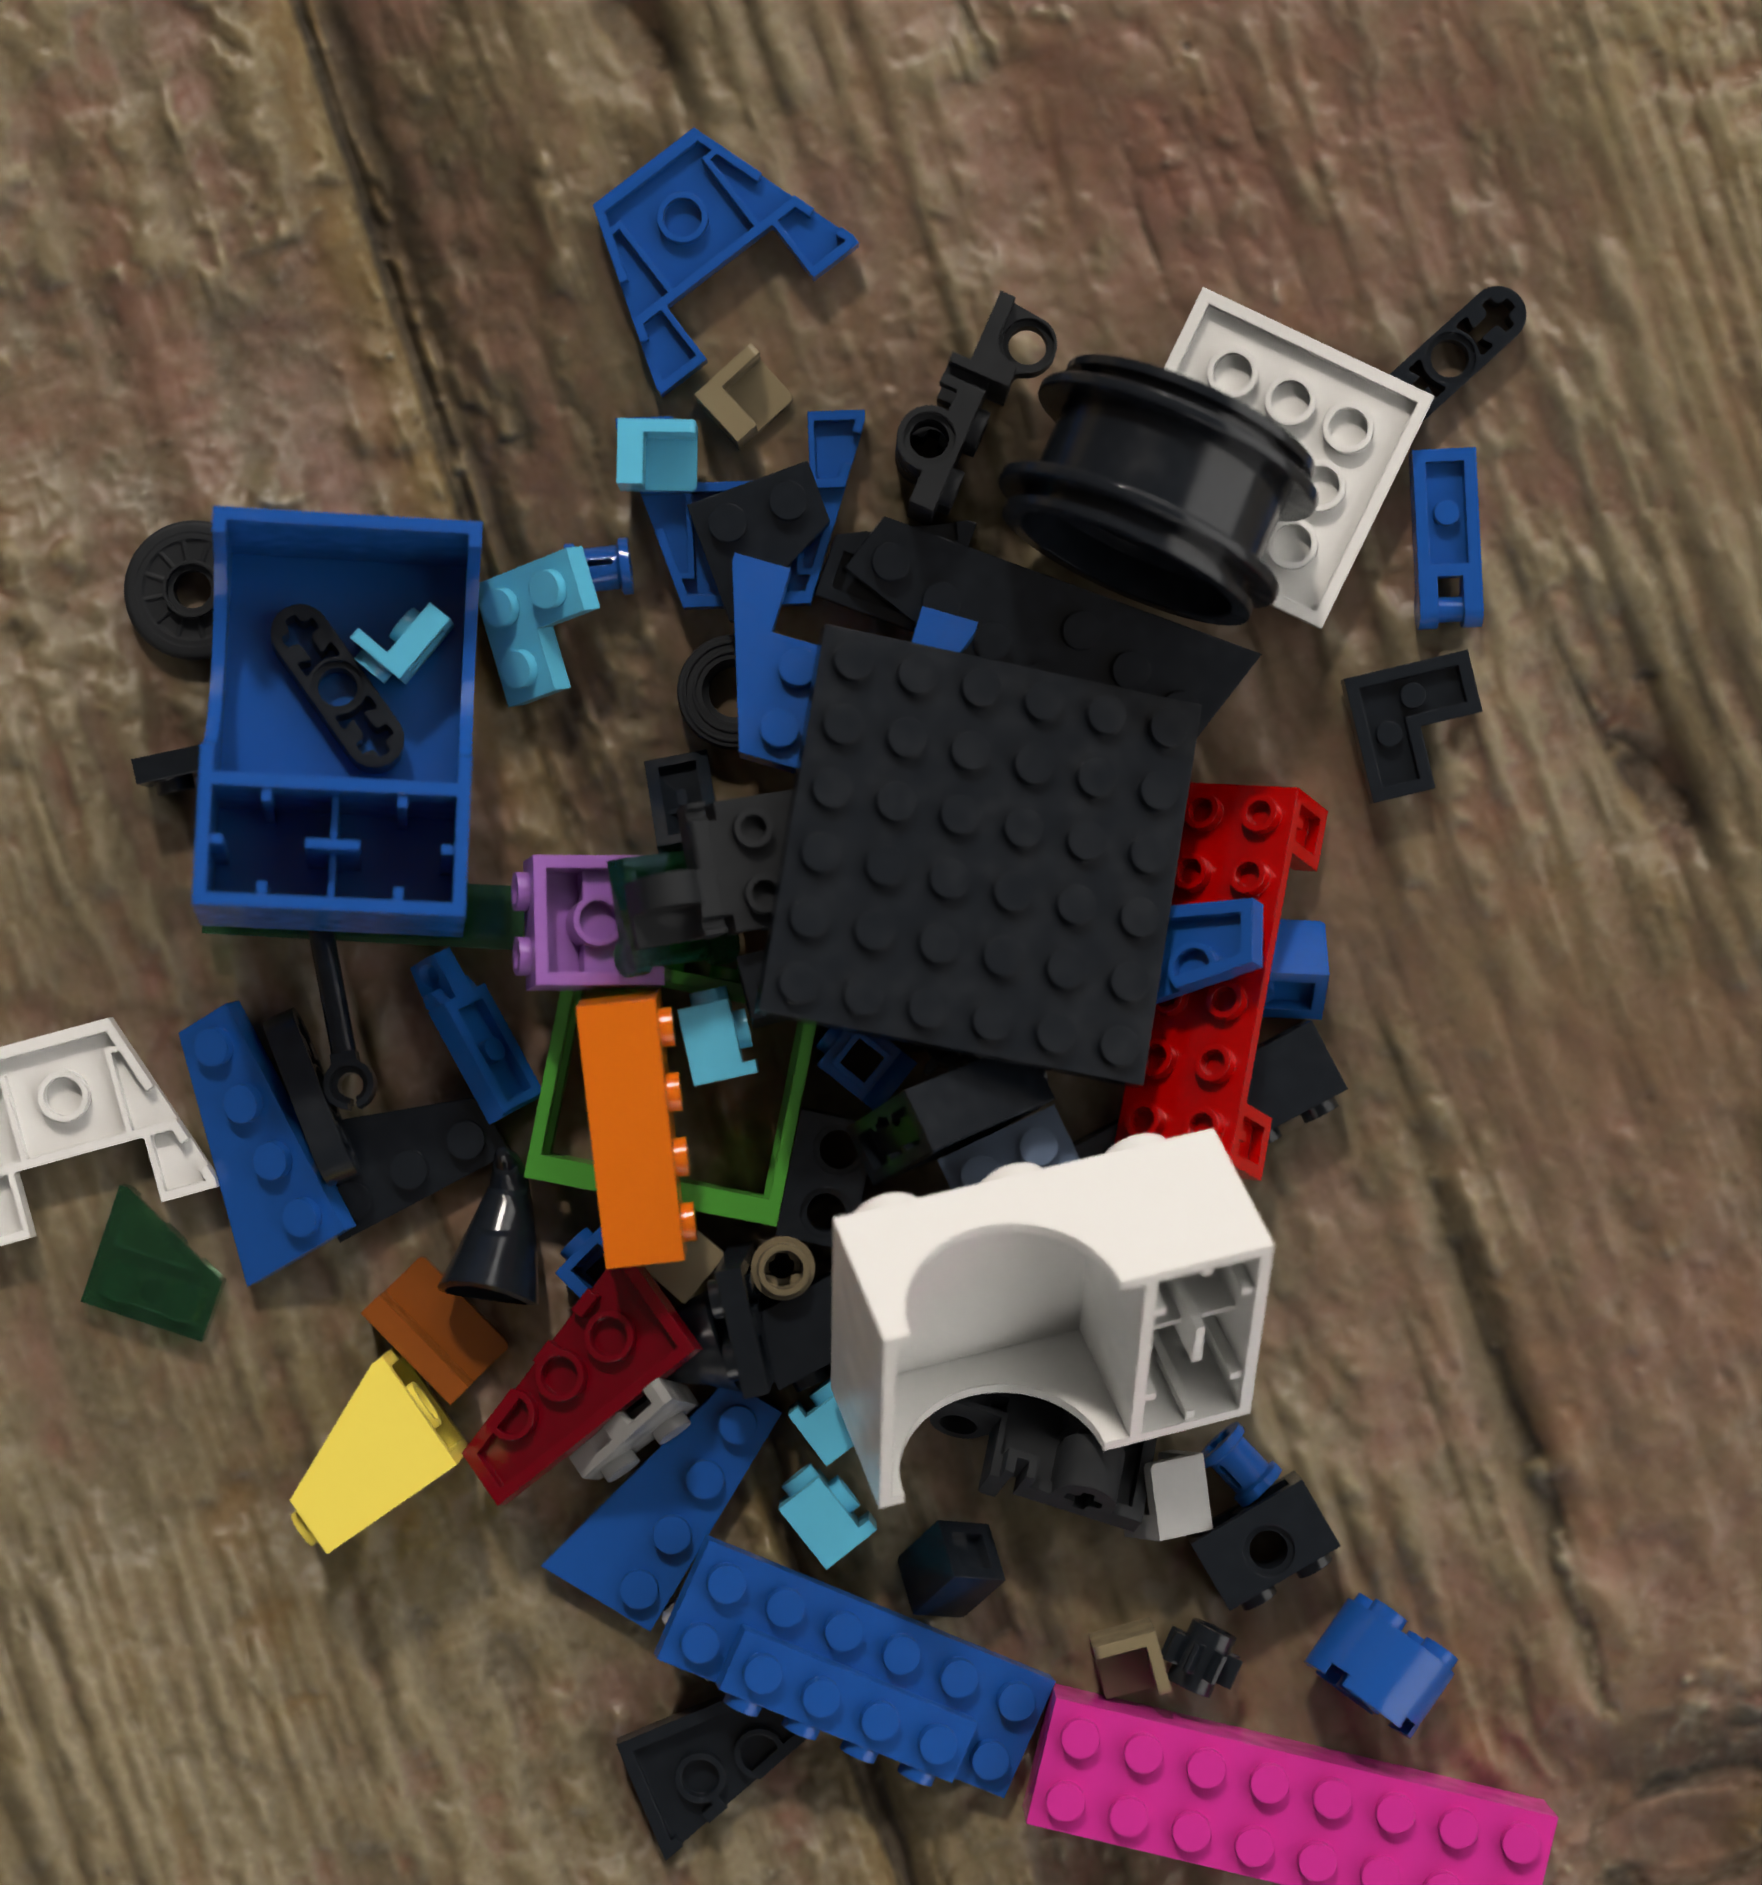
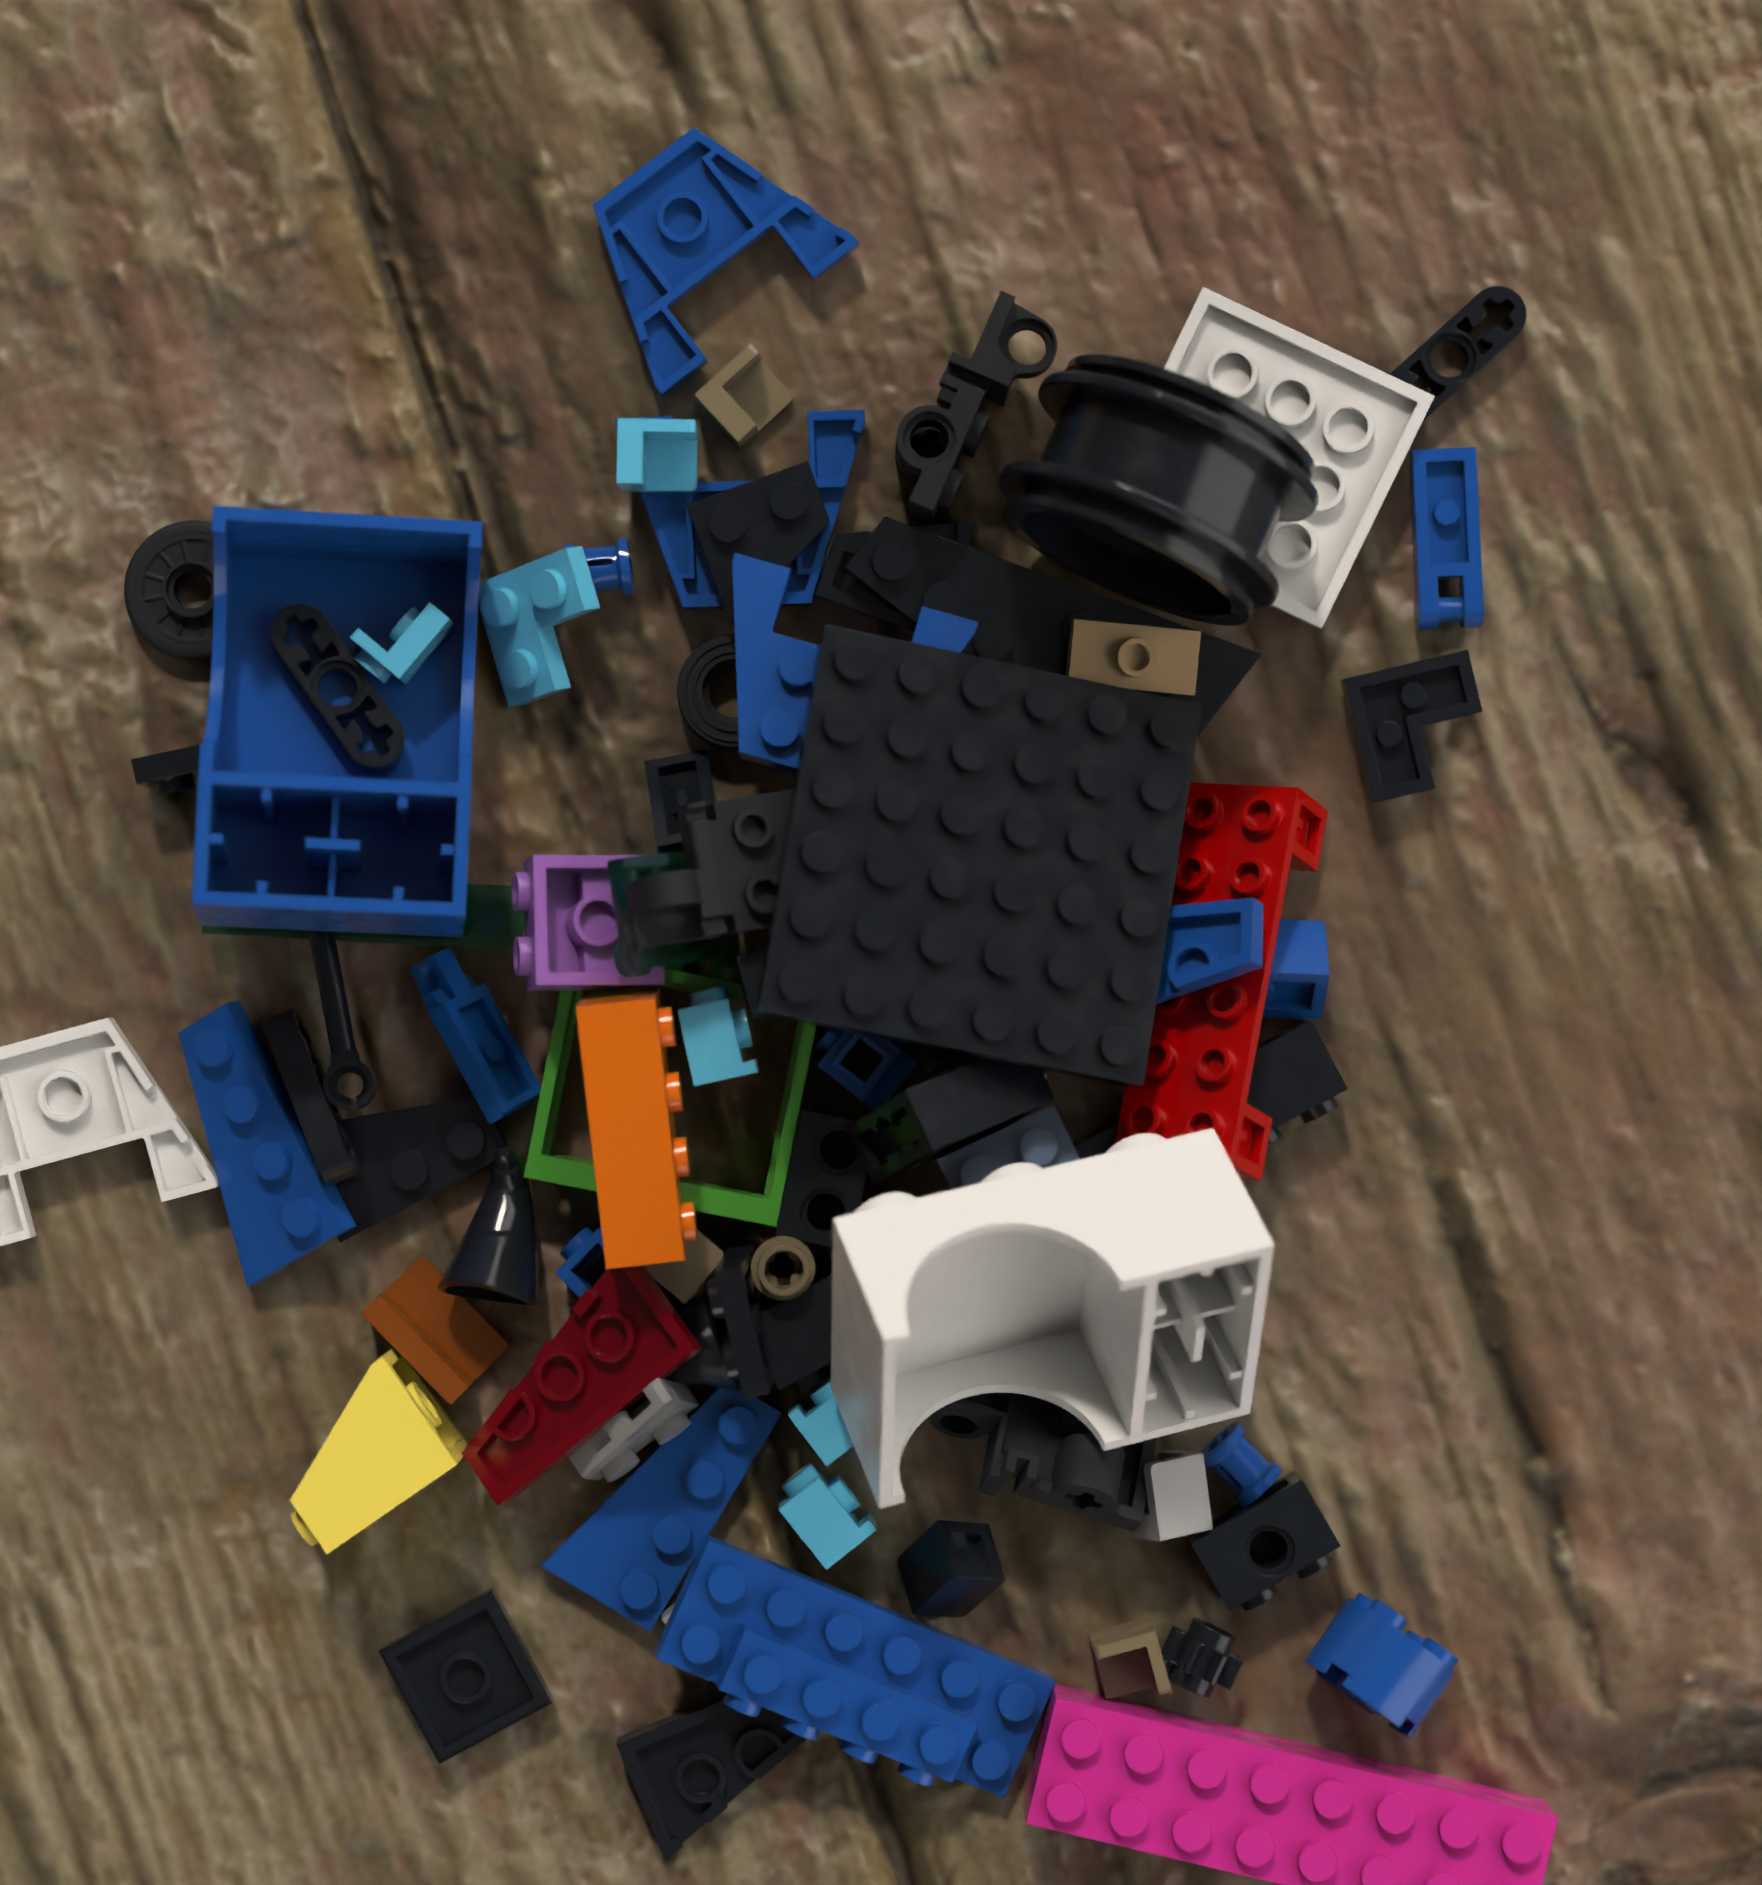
(152, 1272): clear green wing -> none
(466, 1675): none -> black plate
(1134, 656): none -> tan plate

